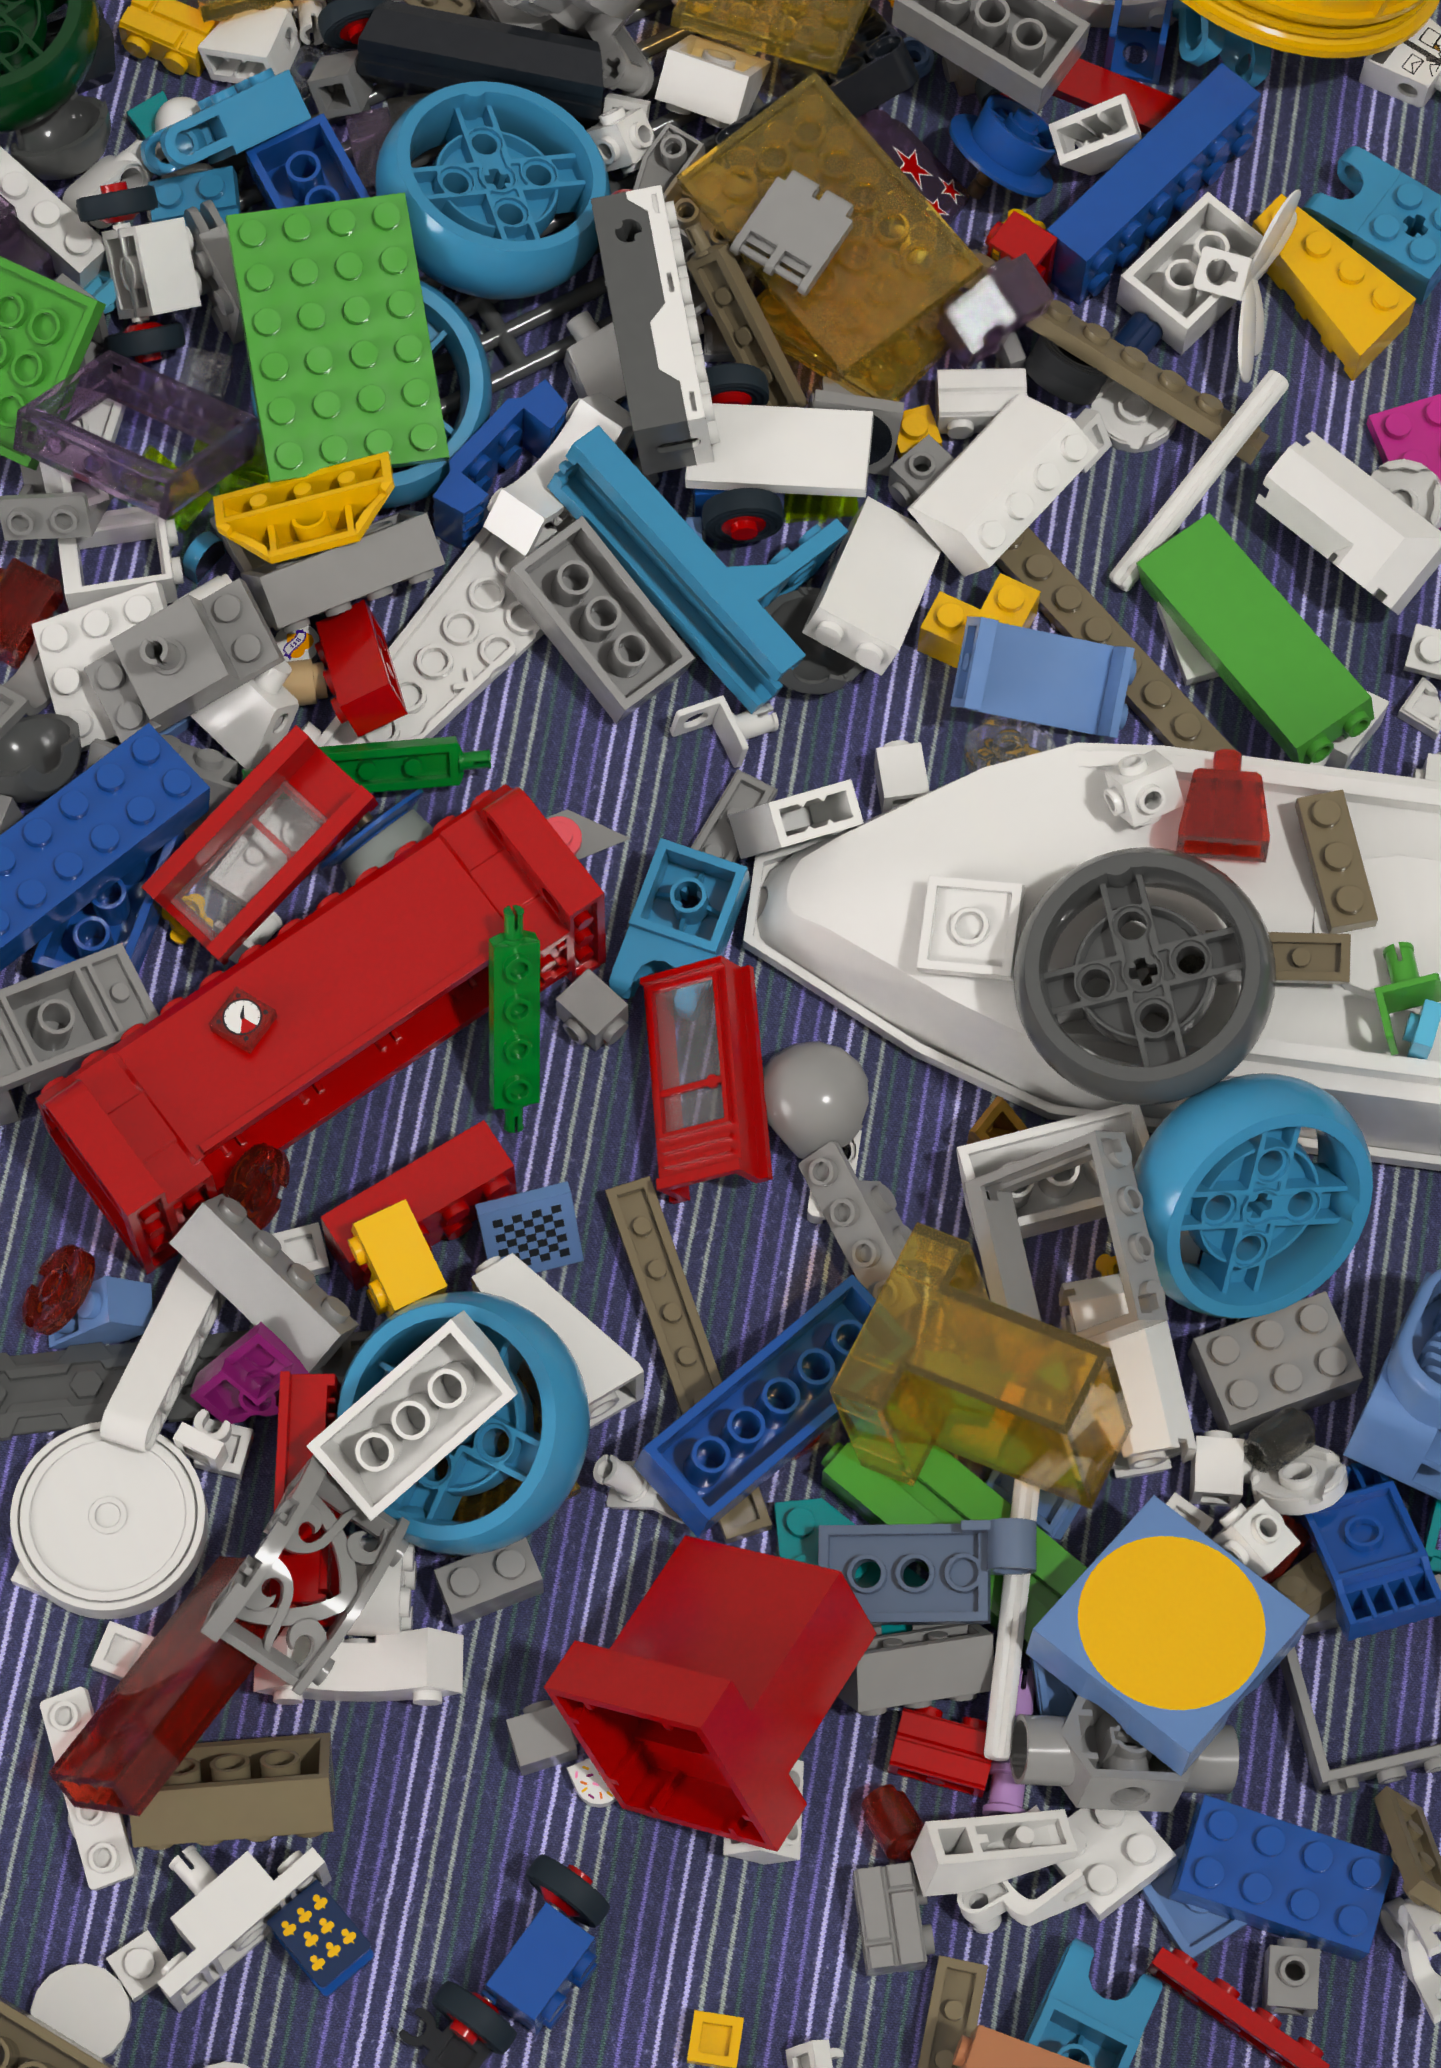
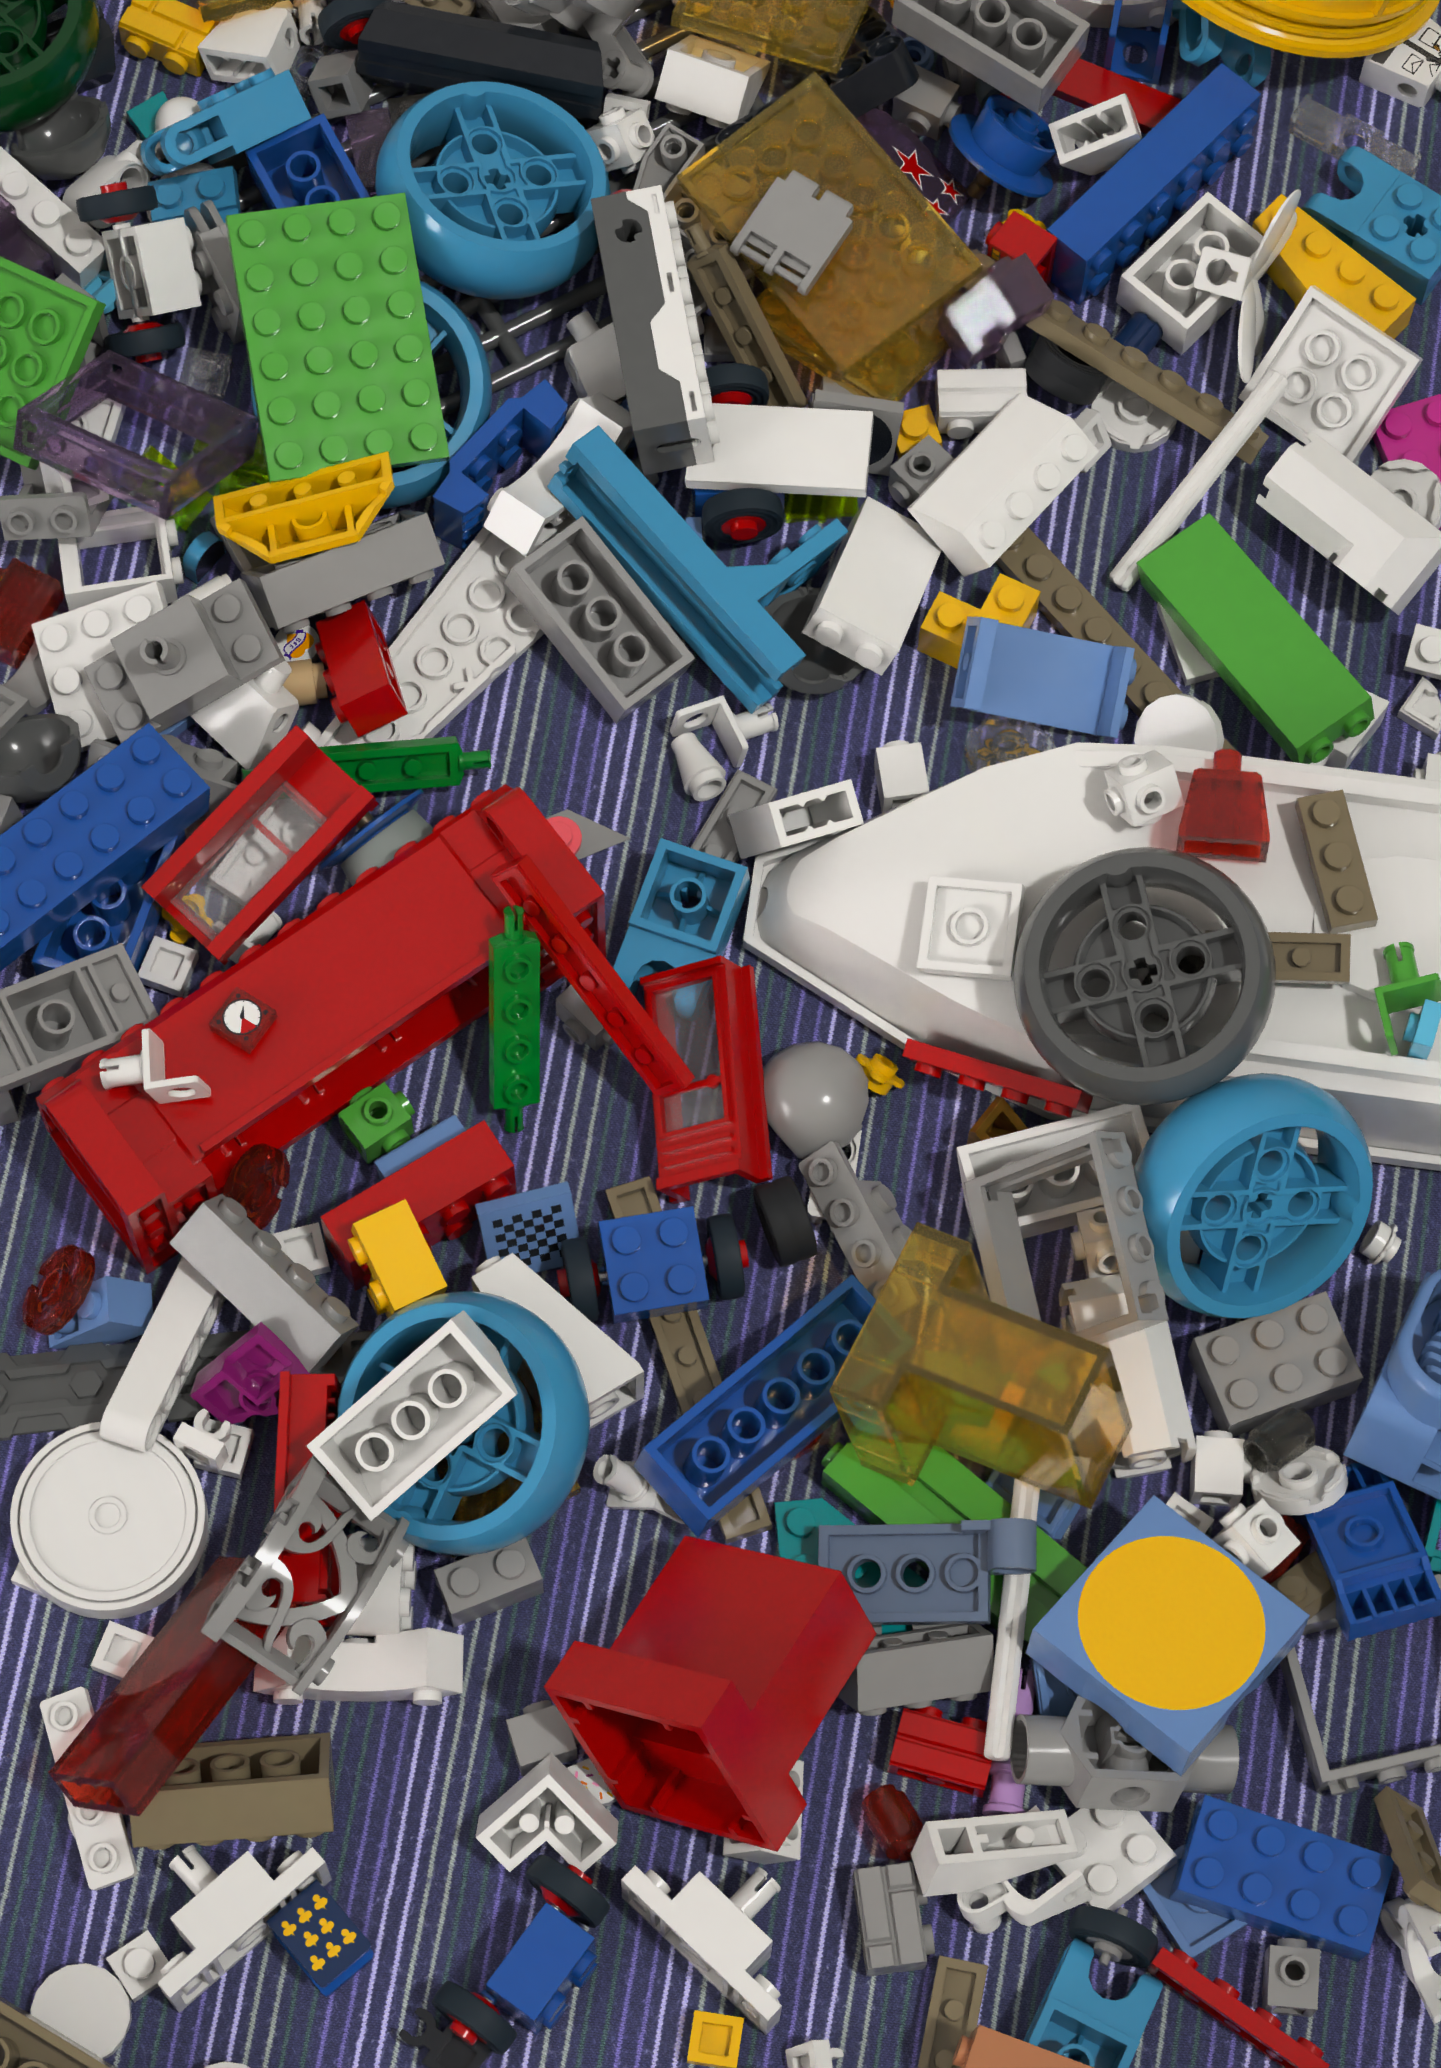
(150, 1069): none -> white bracket
(168, 966): none -> white plate
(377, 1121): none -> bright green brick
(418, 1146): none -> medium blue slope
(551, 1808): none -> white brick
(592, 976): none -> red tile
(654, 1265): none -> blue brick
(698, 769): none -> white cone
(715, 1934): none -> white brick
(785, 1221): none -> black tyre
(880, 1073): none -> yellow plate
(927, 104): none -> light grey brick
(1014, 1084): none -> red plate
(1094, 1243): none -> white brick
(1114, 1936): none -> black wheel
(1180, 723): none -> white tile
(1327, 129): none -> clear piece
(1337, 372): none -> white plate
(1380, 1243): none -> white plate

